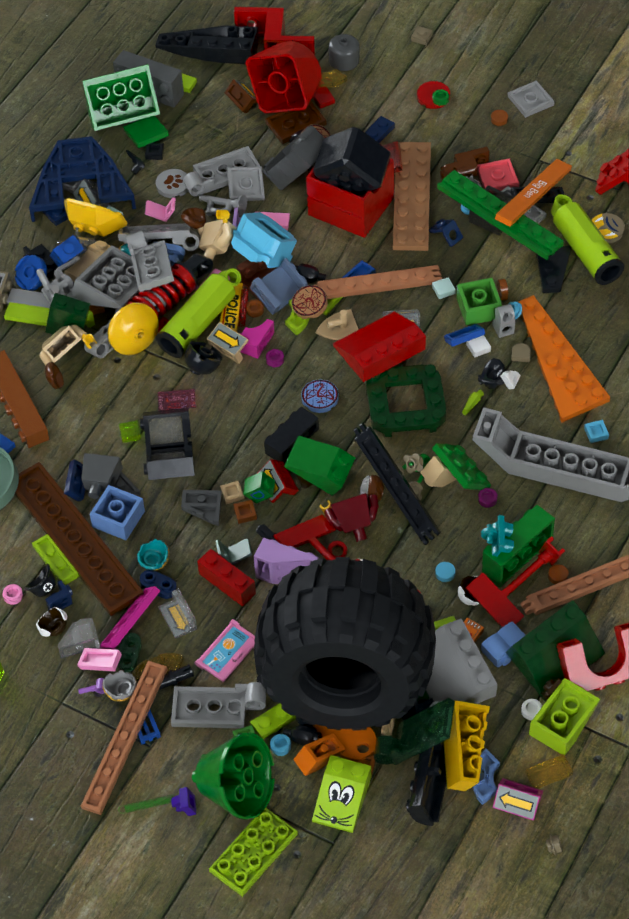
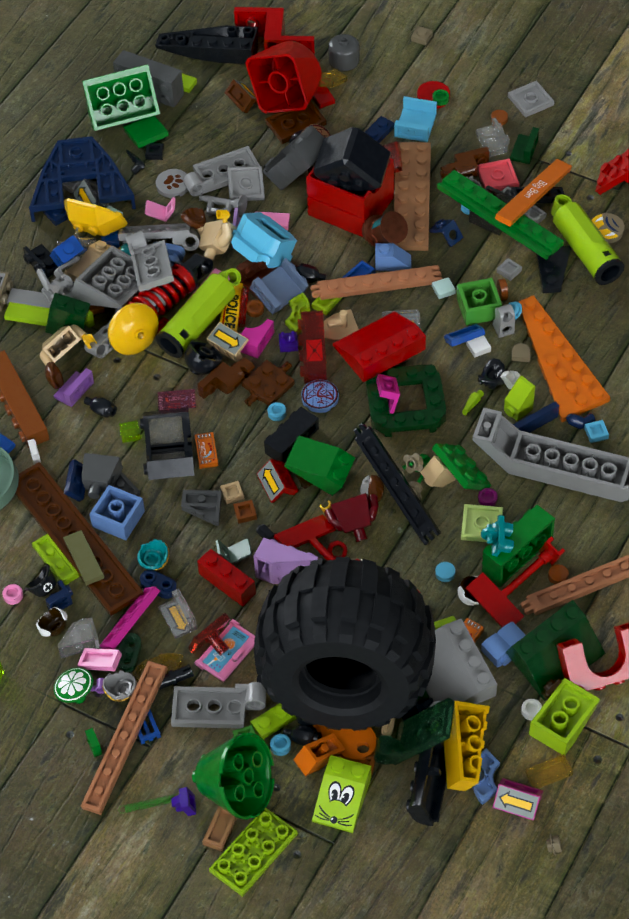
(26, 272): blue tile -> none
(34, 451): none -> white tile
(73, 685): none -> dish
(75, 387): none -> medium lavender panel
(83, 557): none -> olive tile
(93, 742): none -> green tile
(101, 406): none -> black plant
(112, 239): none -> blue tile
(206, 450): none -> orange tile
(210, 635): none -> clear red tile
(219, 829): none -> medium nougat tile
(225, 377): none -> reddish brown plate
(259, 487): green brick -> none
(268, 383): none -> reddish brown plate
(274, 358): magenta tile -> none
(277, 411): none -> medium azure tile
(288, 342): none -> dark purple tile
(309, 302): medium nougat tile -> none
(313, 346): none -> clear red brick
(385, 228): none -> copper hat
(388, 389): none -> dark pink panel
(391, 257): none -> medium blue slope
(416, 119): none -> medium azure panel
(476, 518): none -> yellowish green tile
(493, 138): none -> clear bracket
(509, 269): none -> light grey tile
(520, 399): none -> lime slope
(525, 147): none -> dark green panel
(538, 418): none -> dark blue tile
(578, 421): none -> dark blue arm

